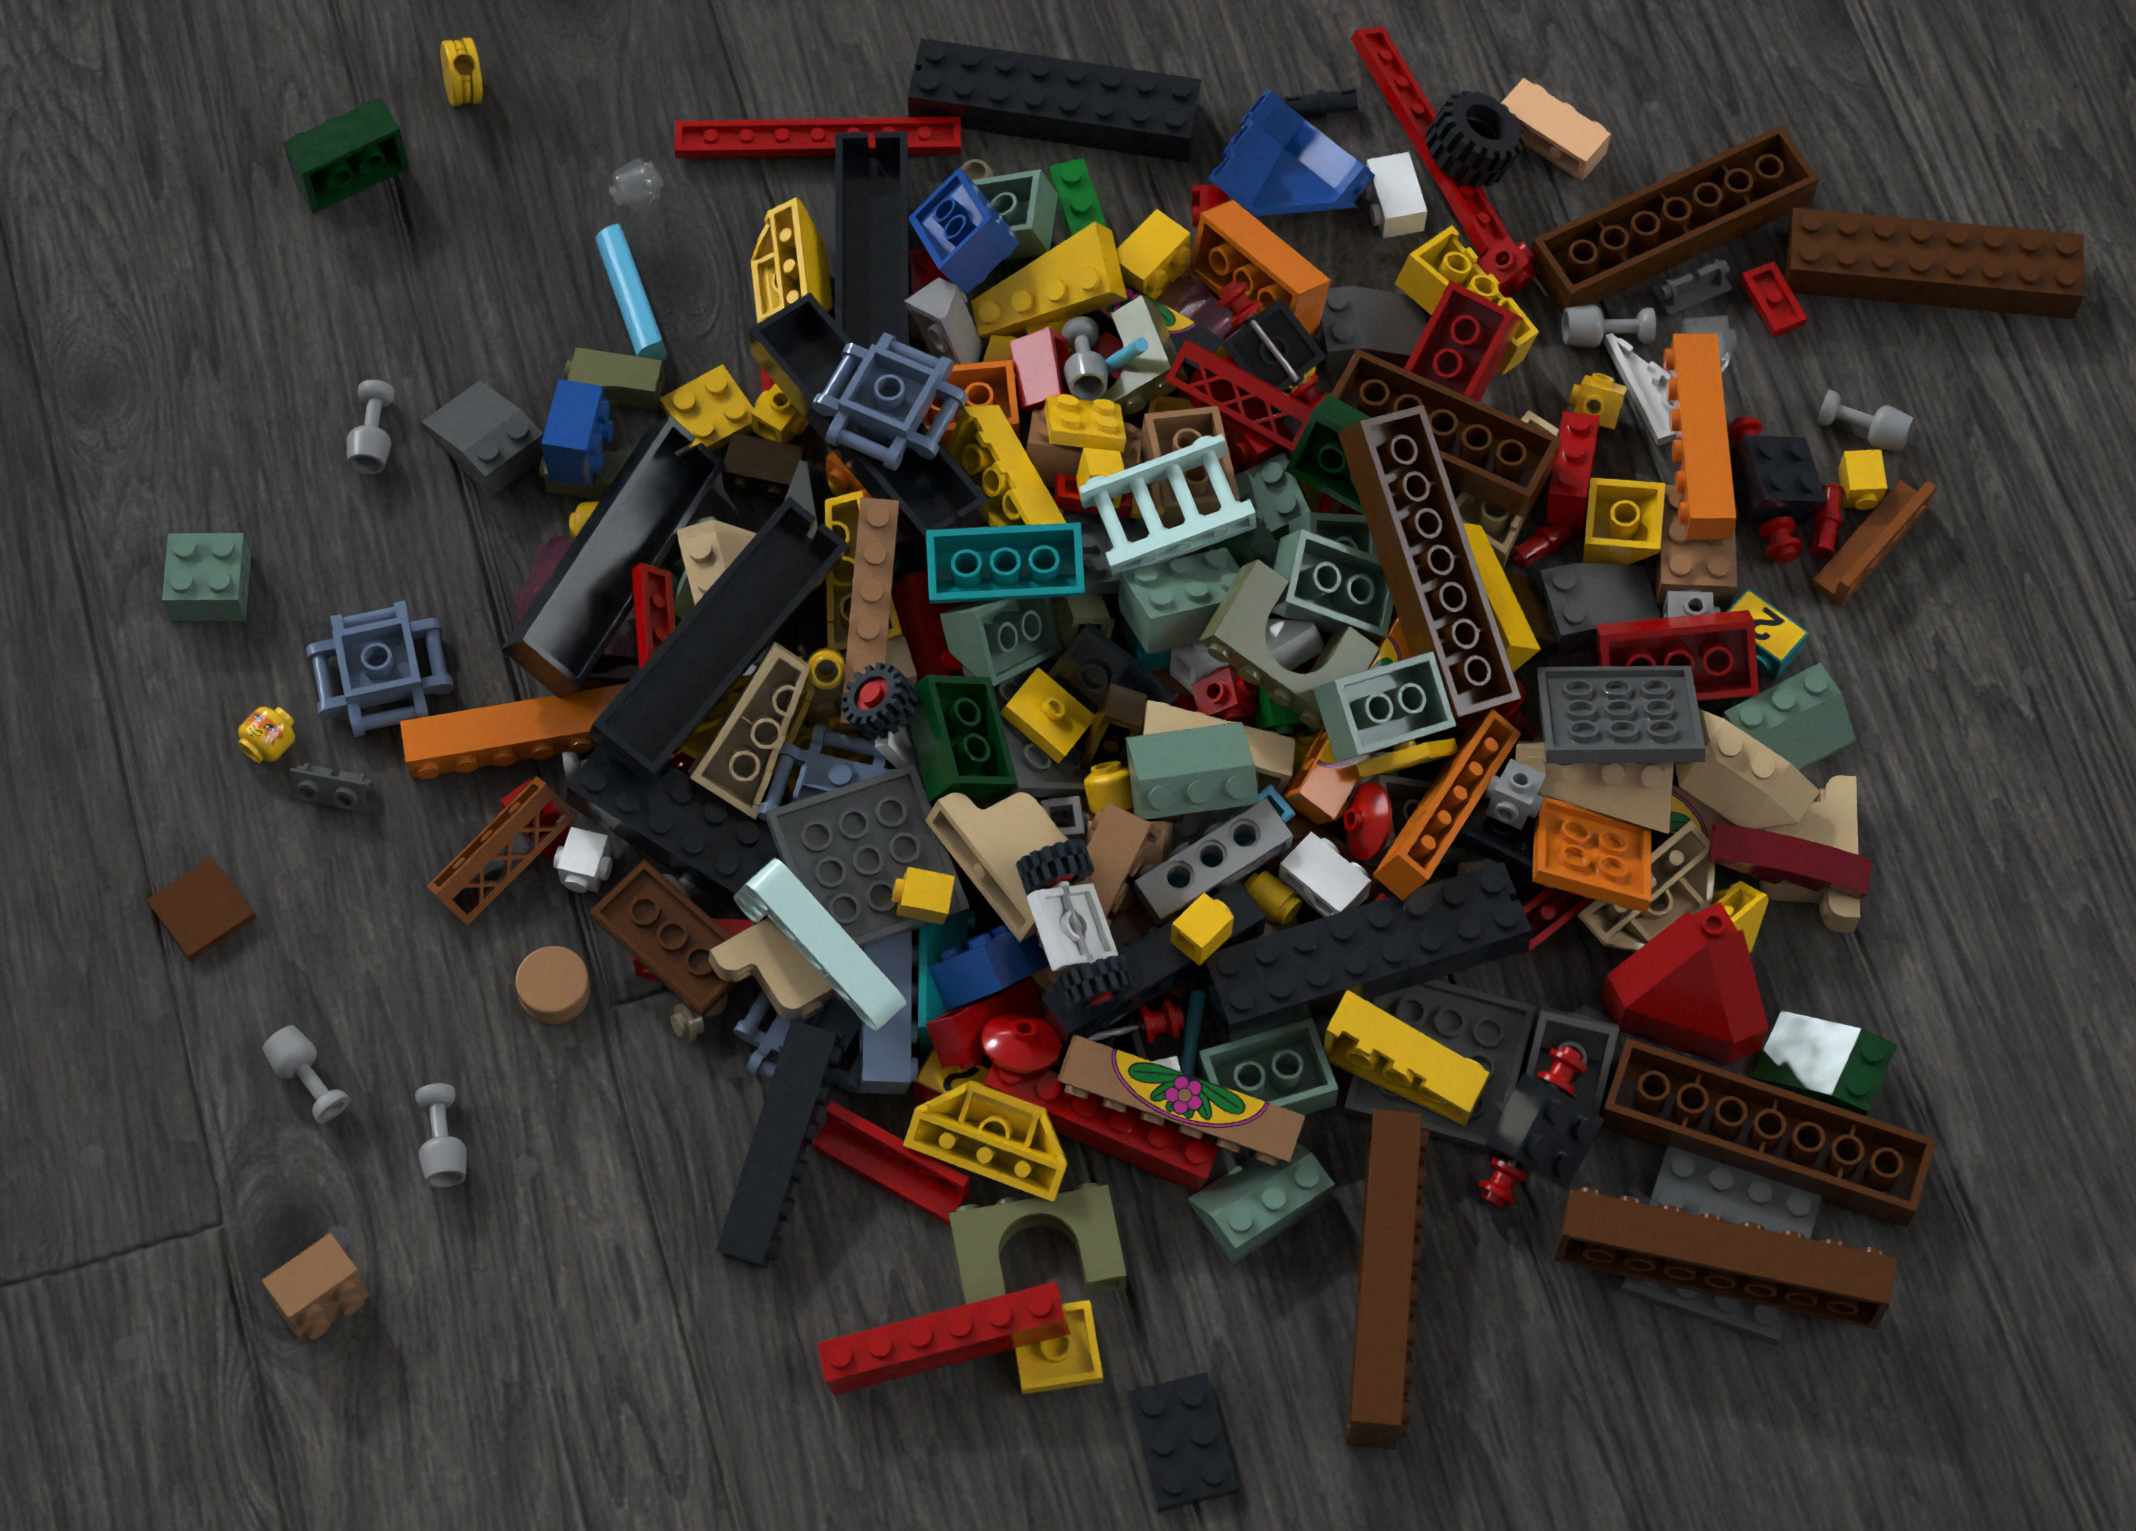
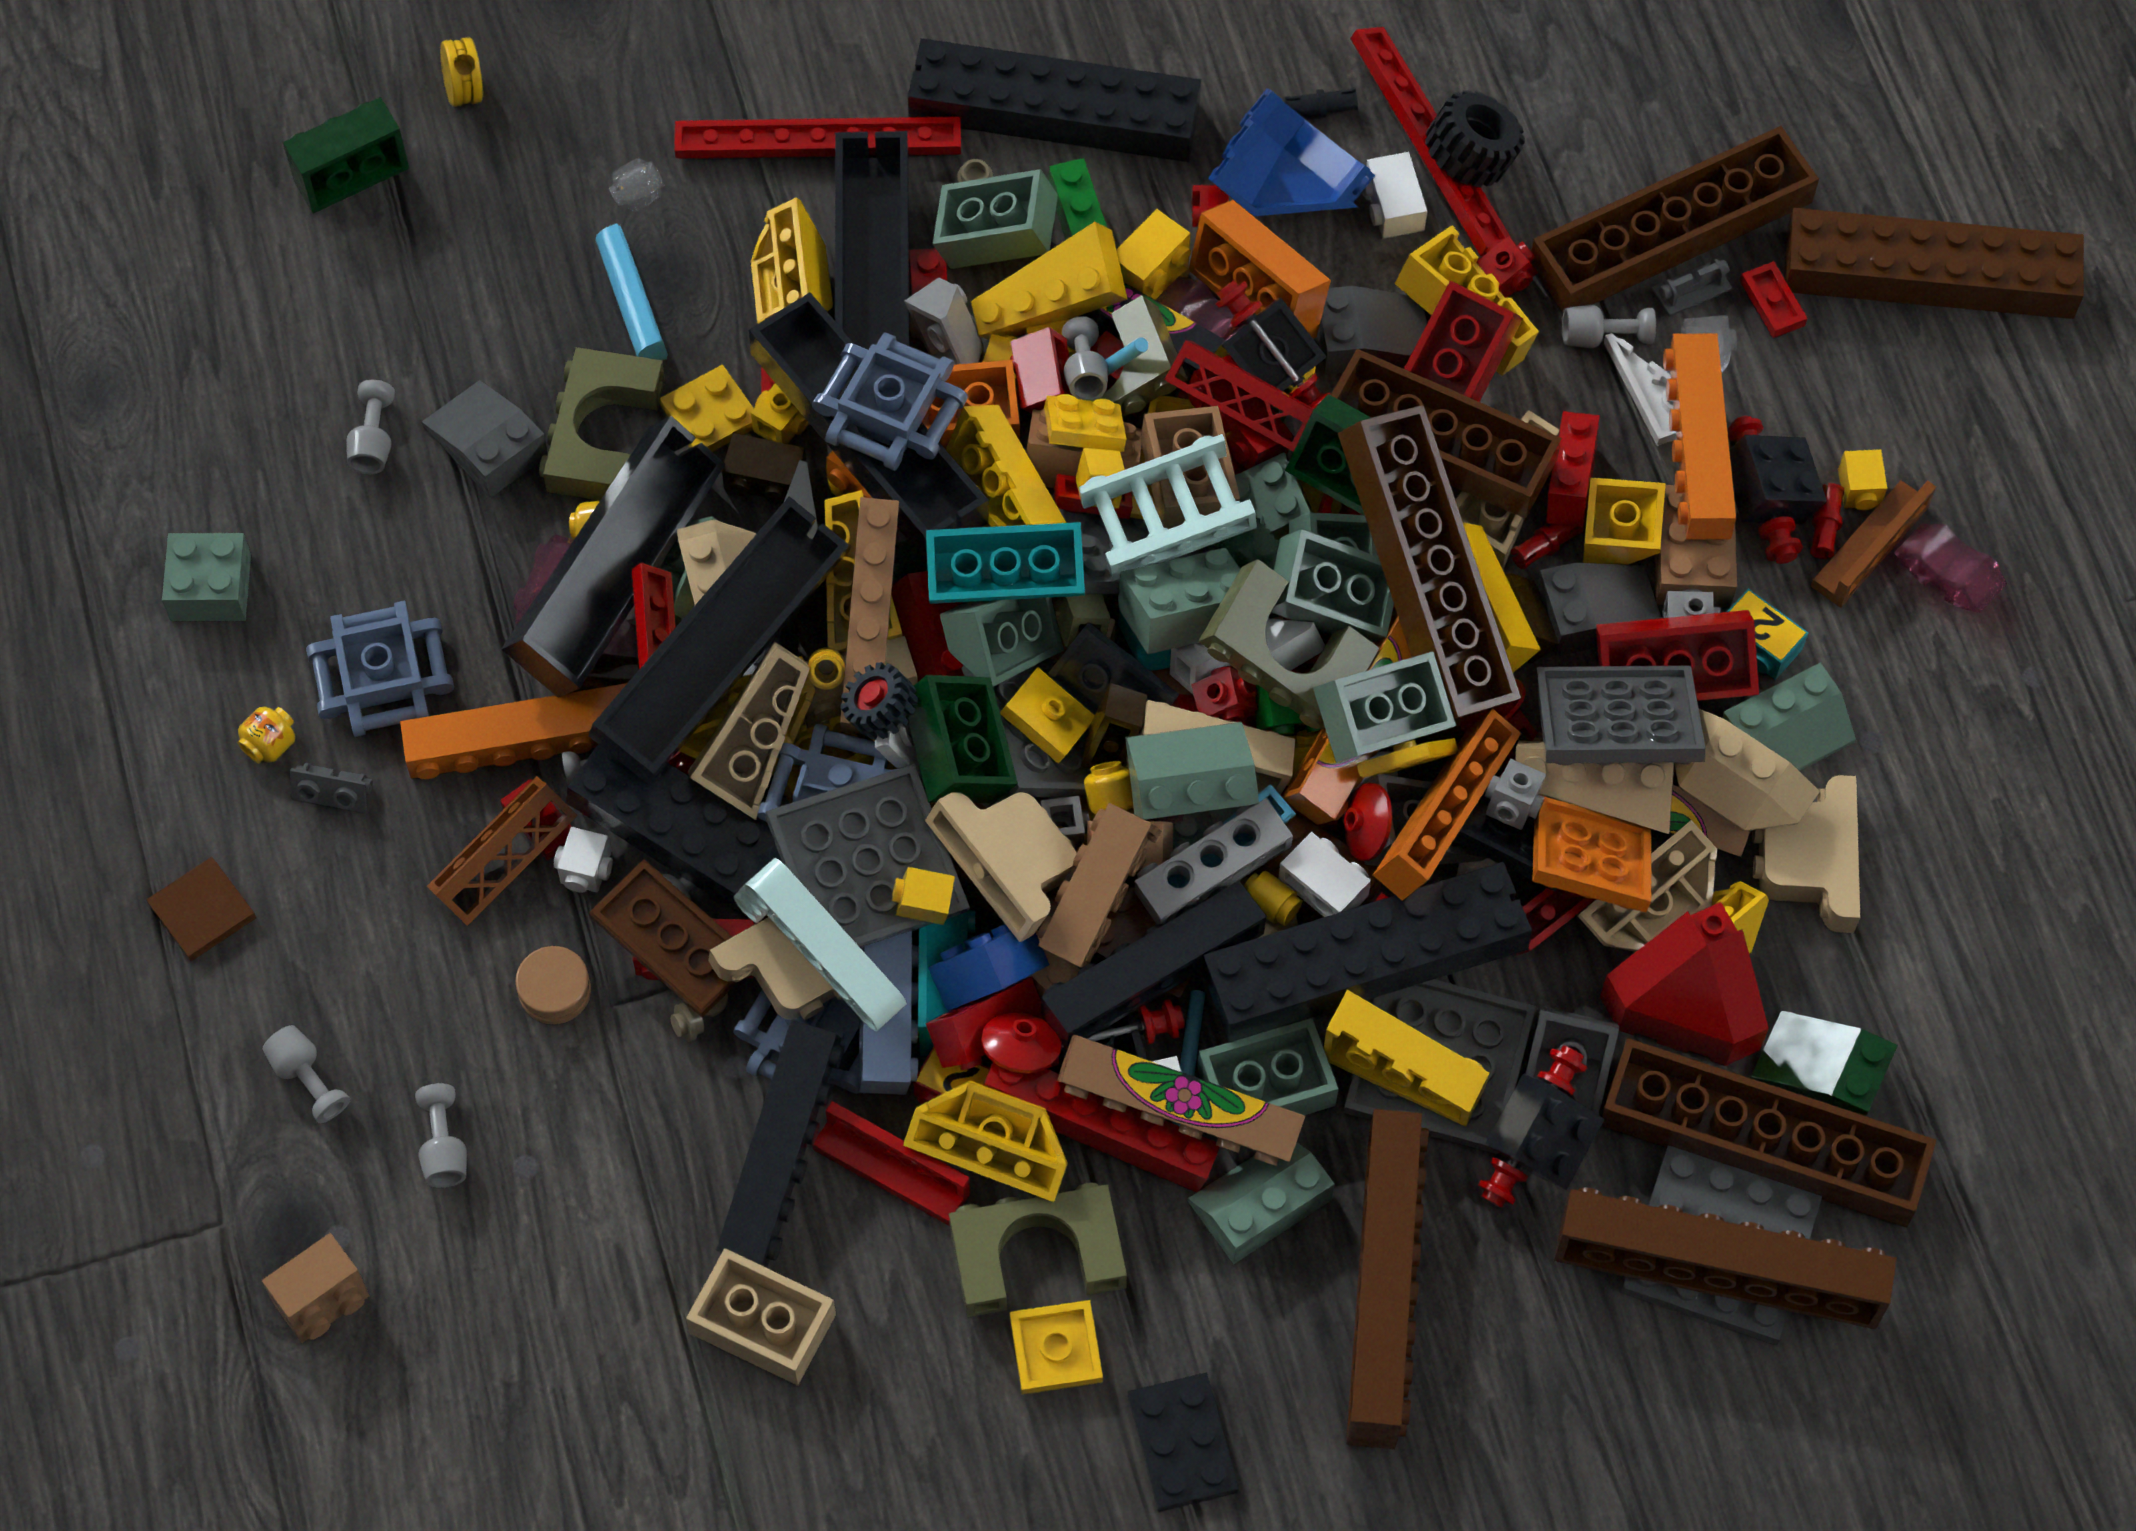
(577, 433): blue brick -> none
(761, 1316): none -> tan brick
(943, 1338): red brick -> none
(963, 231): blue slope -> none
(1074, 925): plate -> none
(1202, 928): yellow brick -> none
(1557, 129): light nougat brick -> none
(1608, 394): yellow brick -> none
(1789, 858): dark red slope -> none
(1887, 429): light grey piece -> none
(1959, 571): none -> clear pink brick

